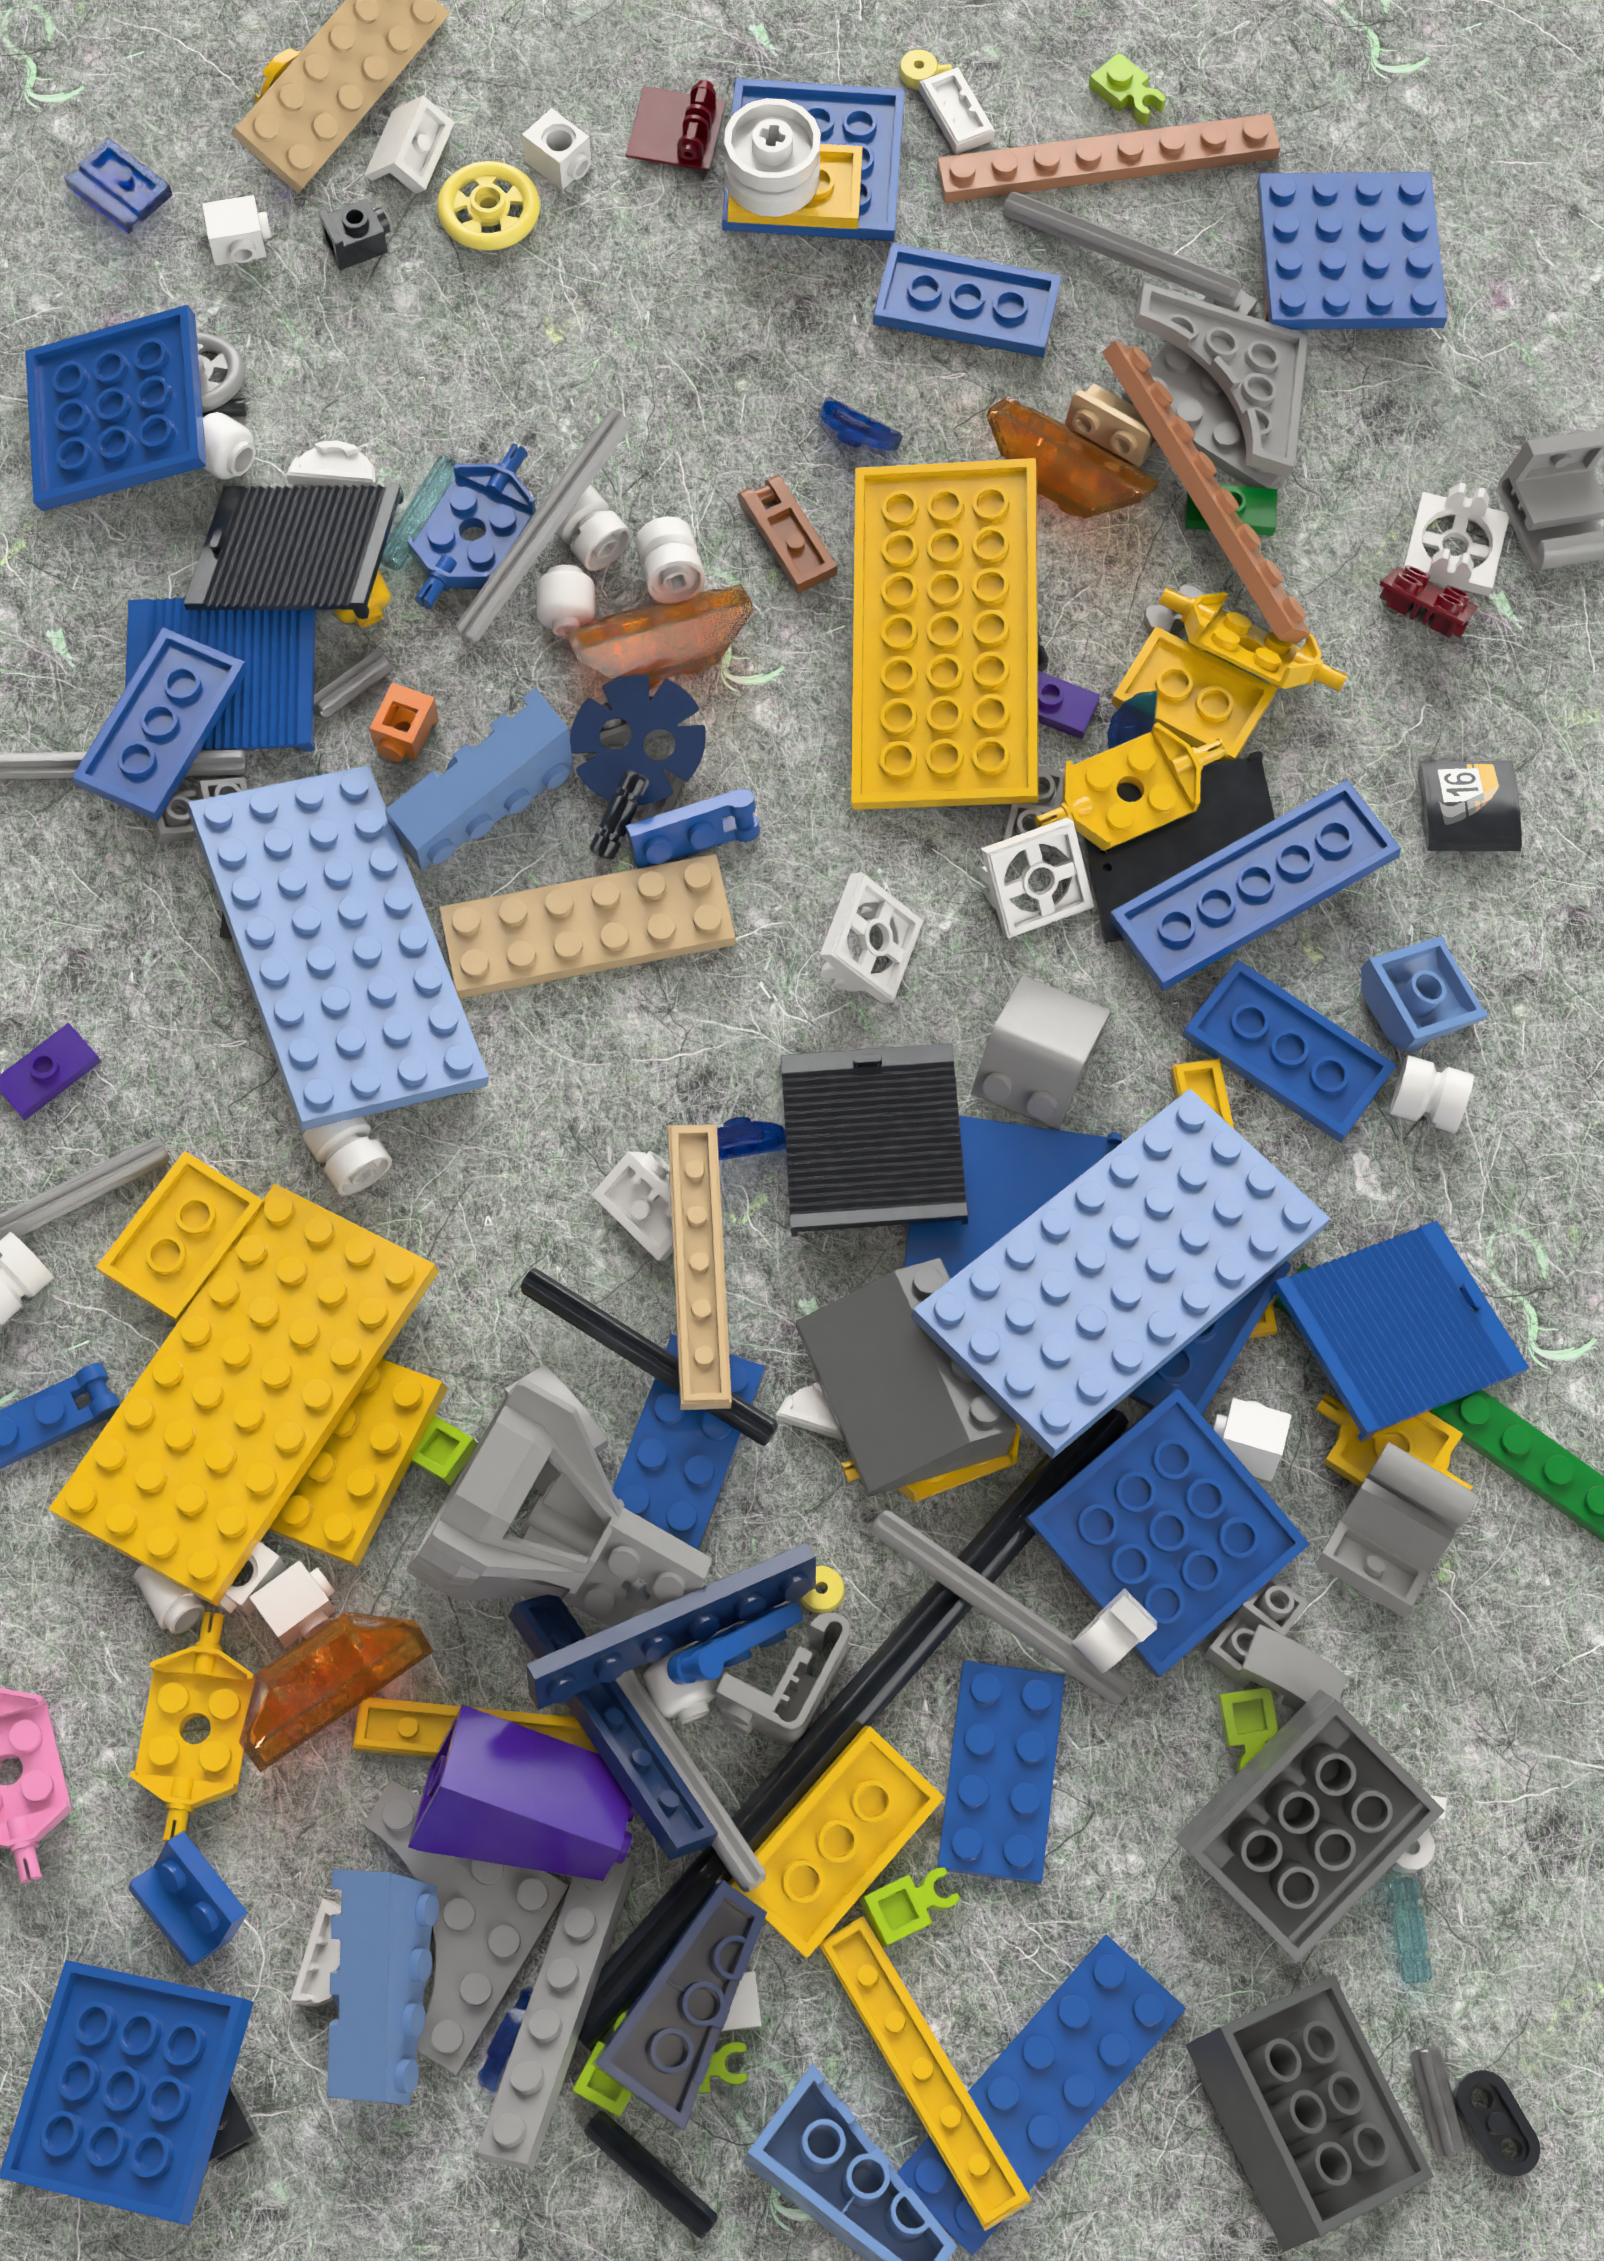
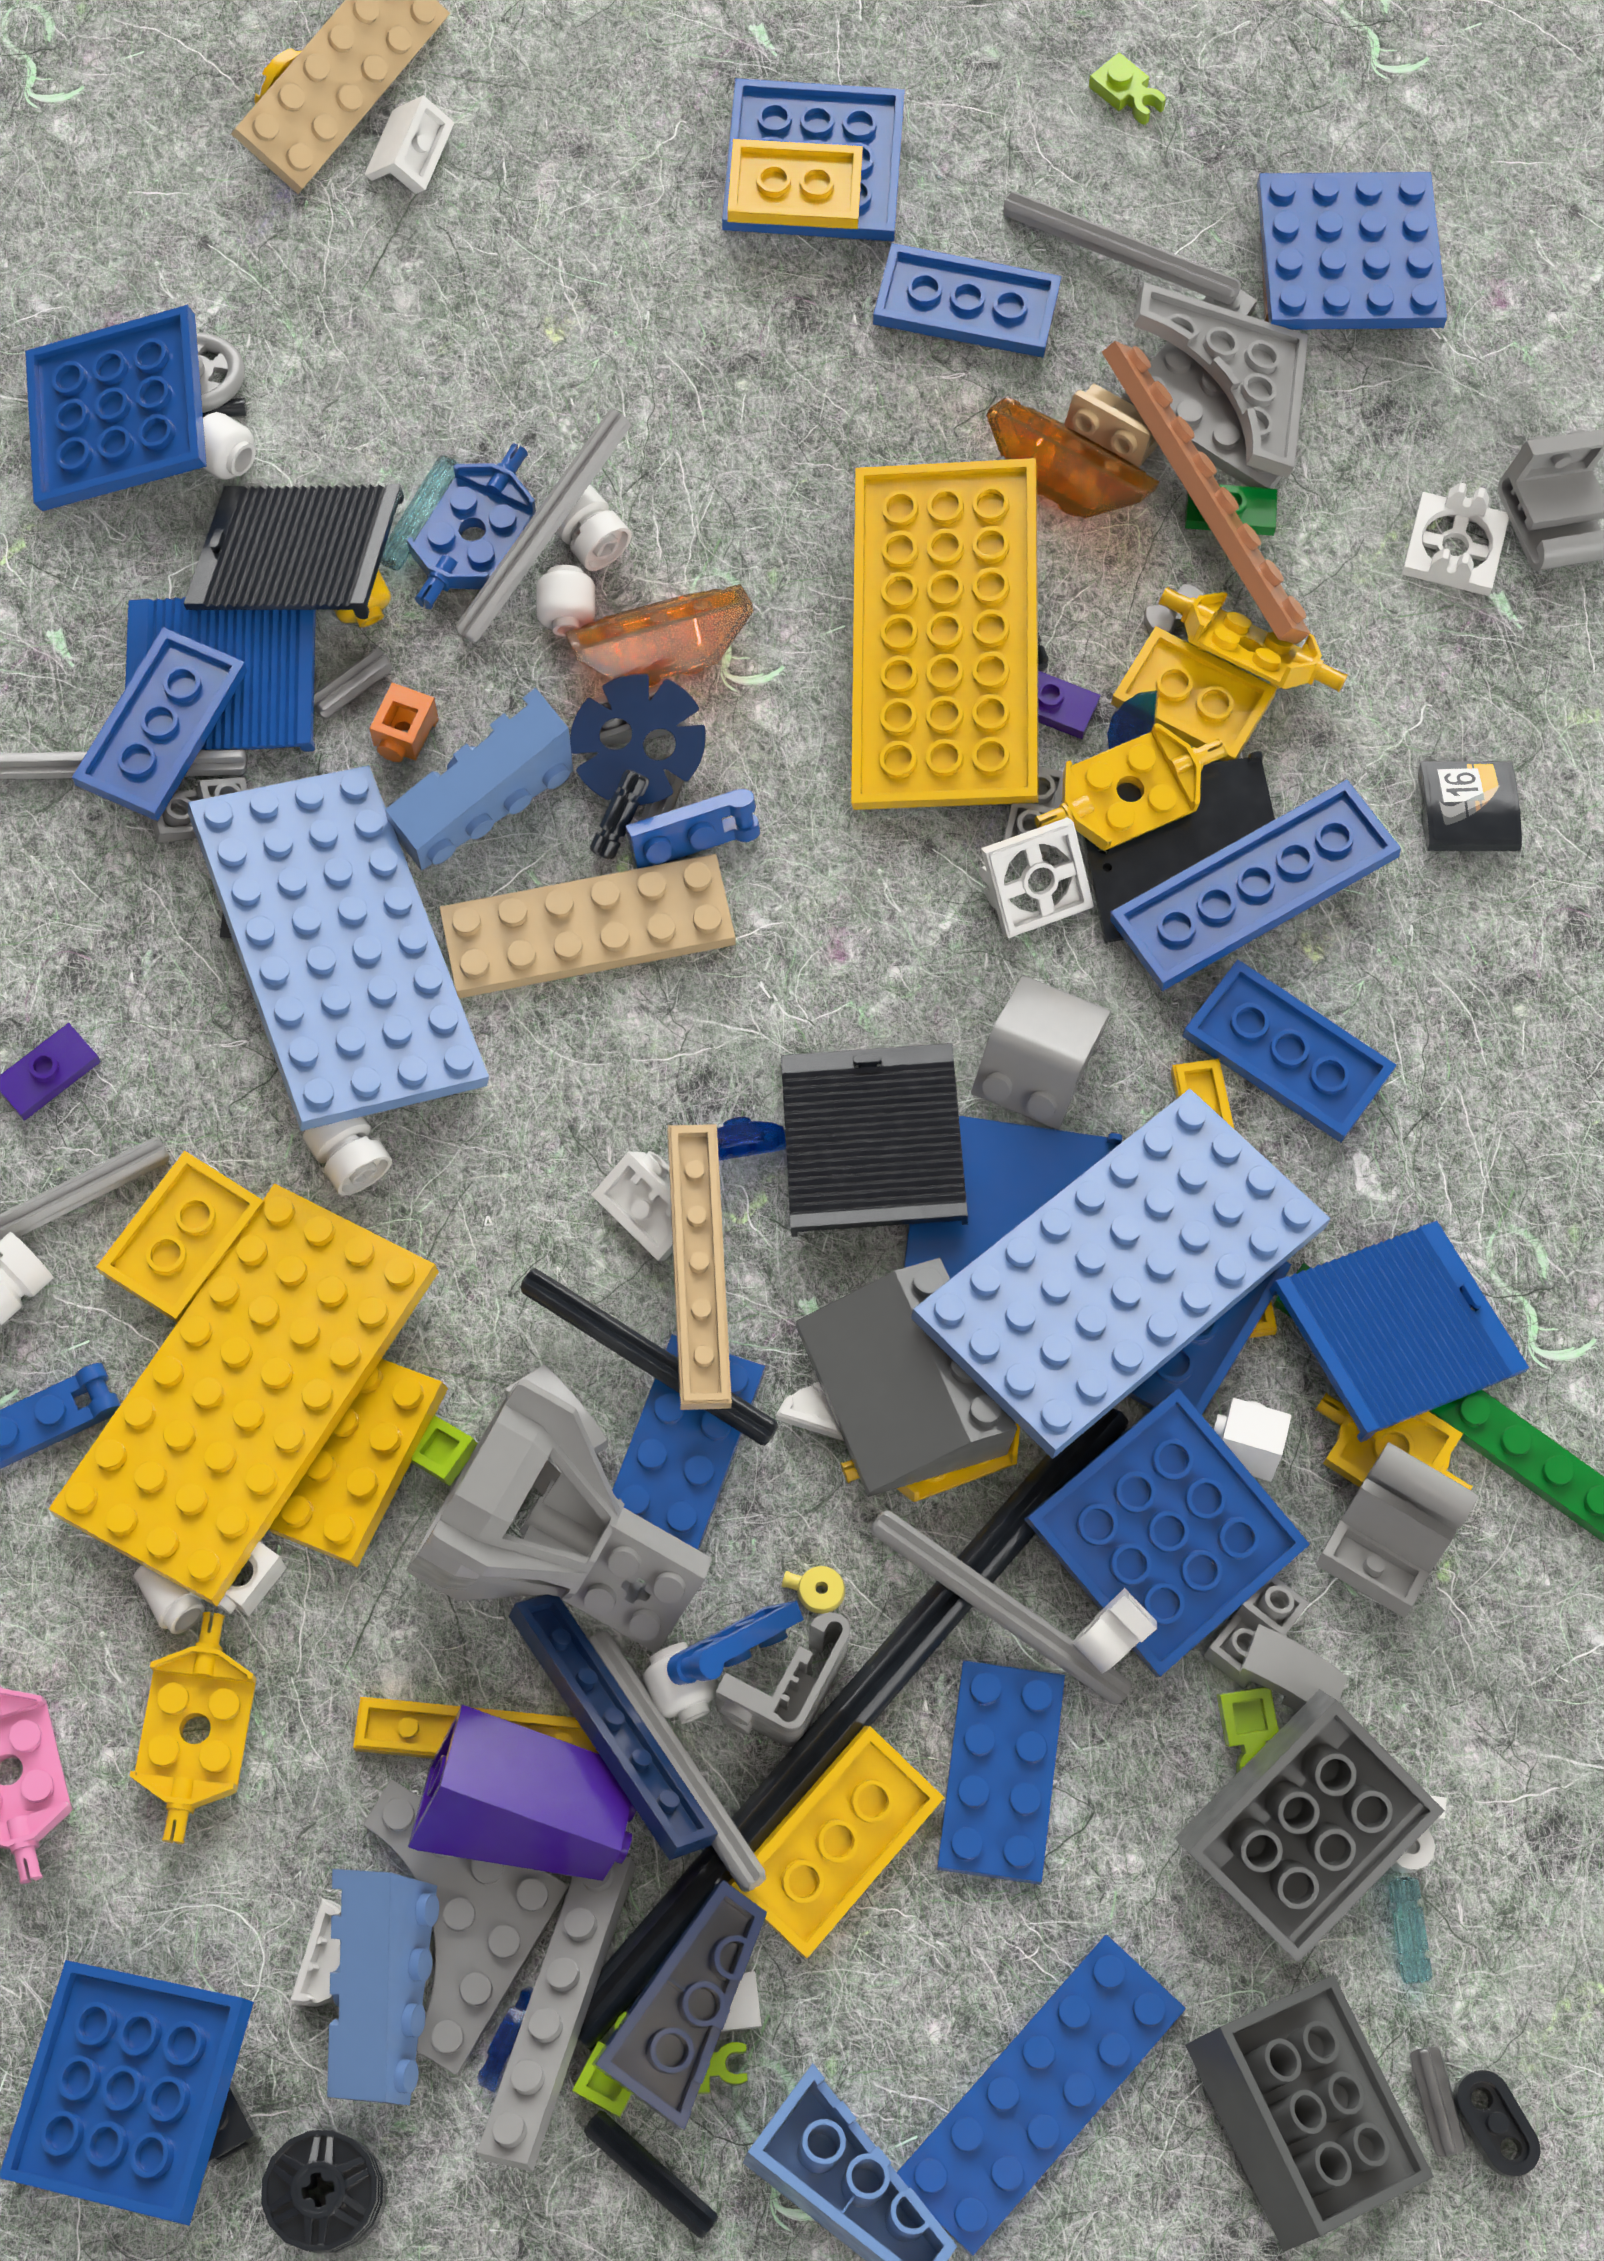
(118, 185): clear blue plate -> none
(188, 1901): blue bracket -> none
(236, 230): white brick -> none
(295, 1603): white brick -> none
(326, 1680): clear orange wedge -> none
(332, 465): white plate -> none
(349, 2211): none -> black wheel
(355, 233): black brick -> none
(488, 195): light yellow plate -> none
(557, 149): white brick -> none
(670, 560): white wheel -> none
(671, 1626): dark blue plate -> none
(677, 126): hinge -> none
(772, 157): white wheel -> none
(788, 534): plate -> none
(857, 428): clear blue plate -> none
(880, 910): white piece -> none
(902, 1908): lime plate -> none
(918, 66): light yellow piece -> none
(925, 2074): yellow tile -> none
(956, 110): white plate -> none
(1107, 158): plate -> none
(1413, 585): dark red hinge -> none
(1419, 994): medium blue slope -> none
(1431, 1094): white wheel -> none

